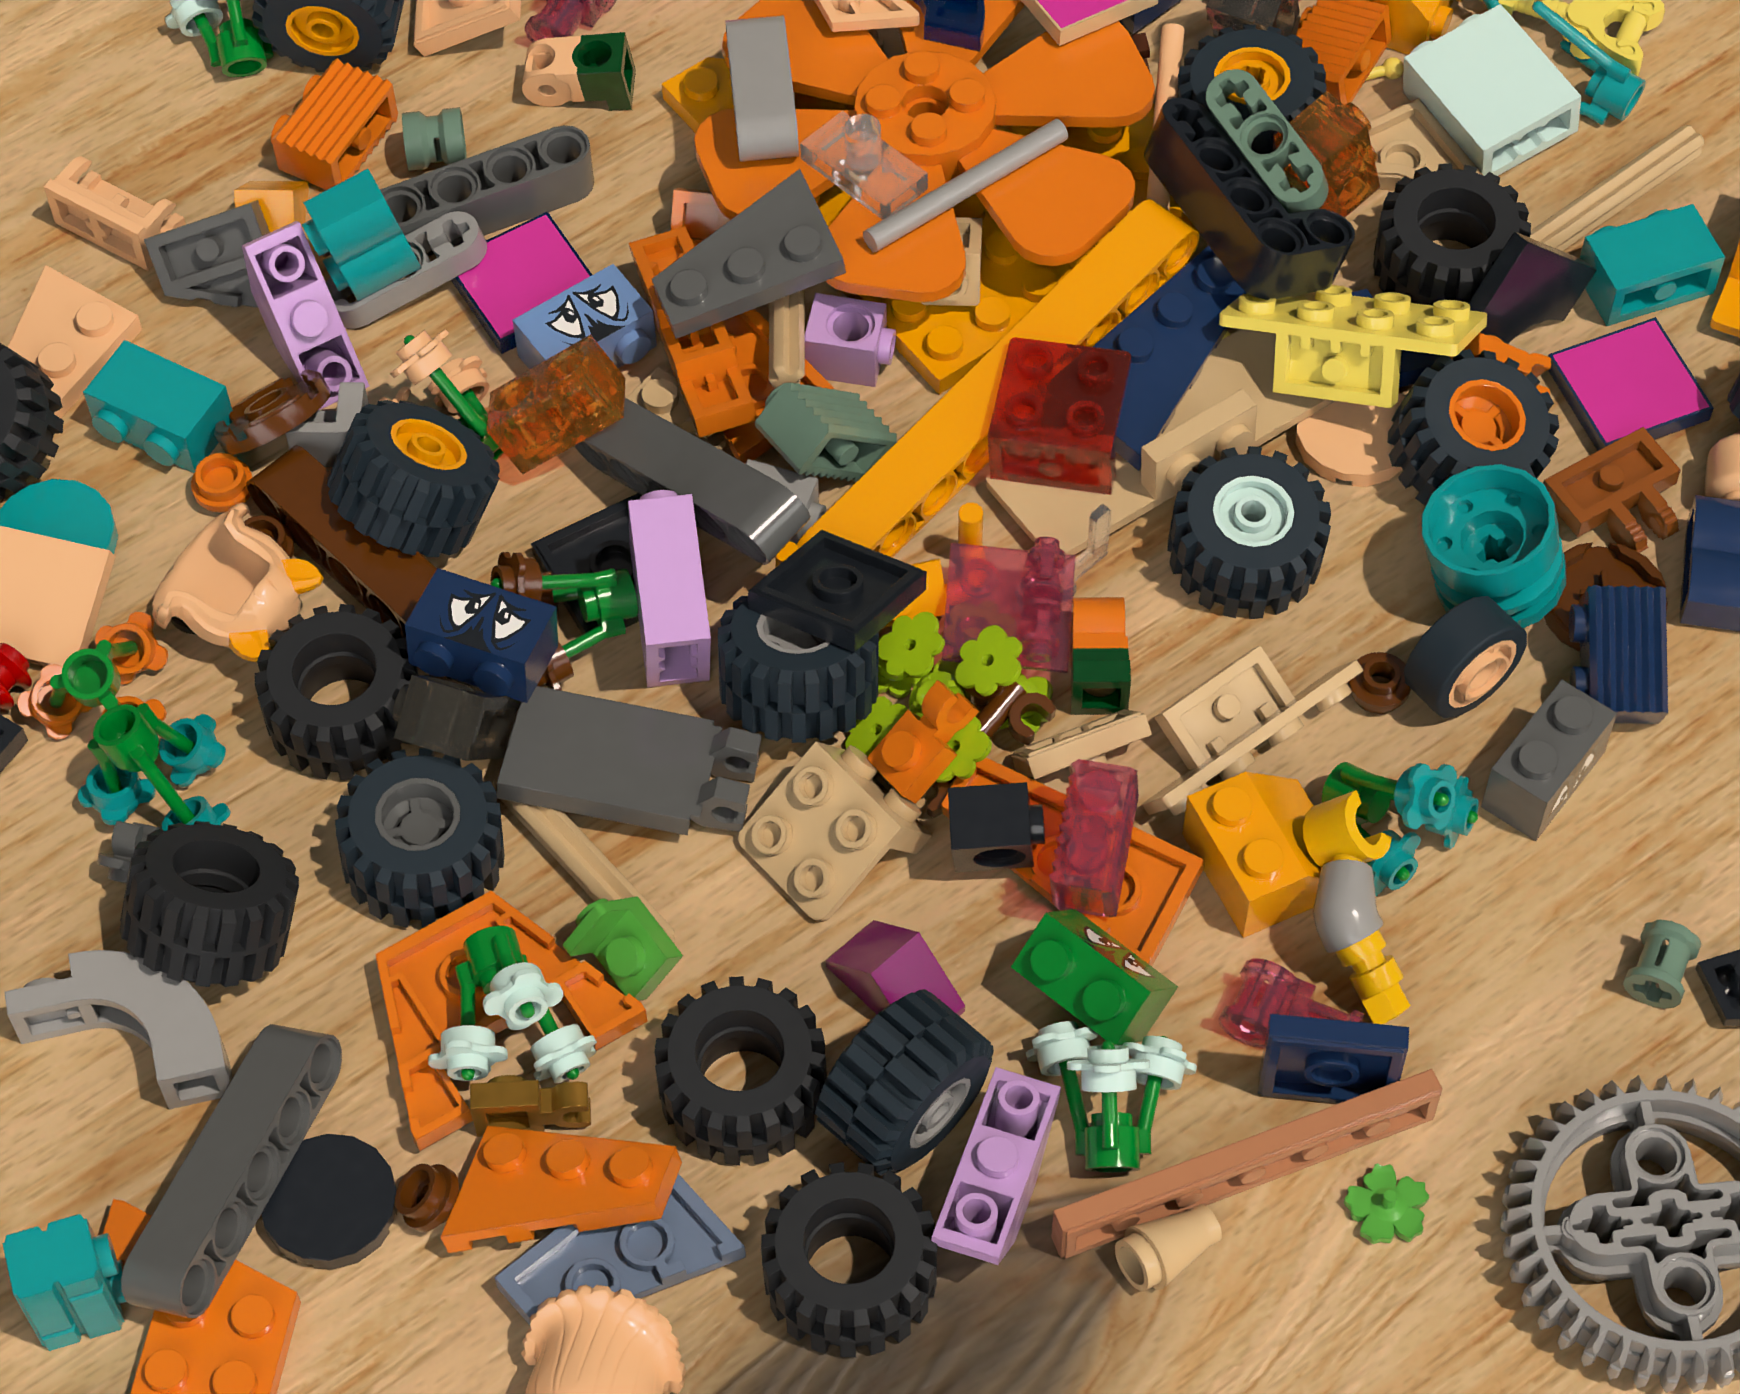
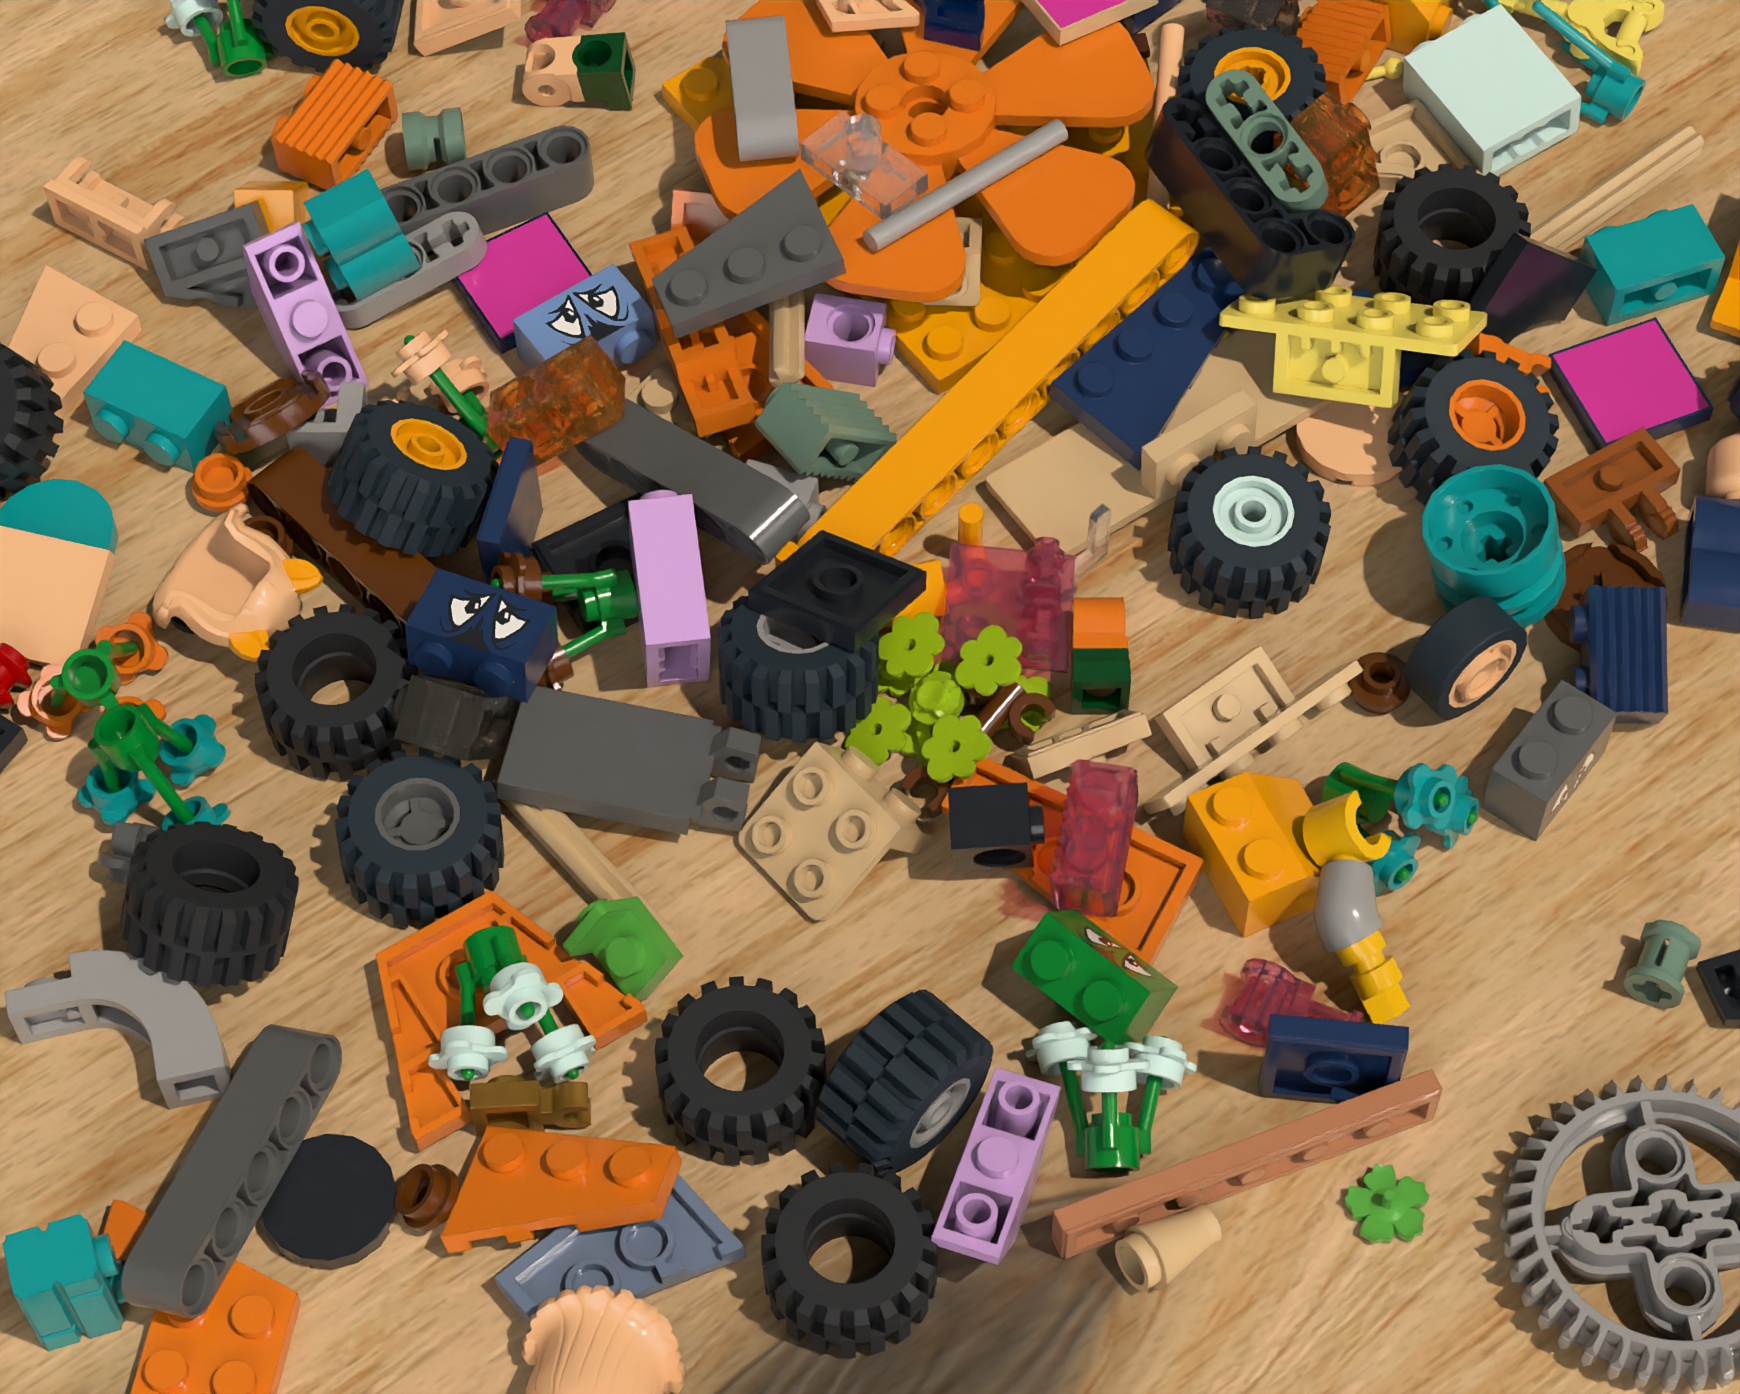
(512, 507): none -> dark blue tile
(888, 964): magenta slope -> none
(917, 746): orange plate -> none
(1058, 415): clear red bracket -> none

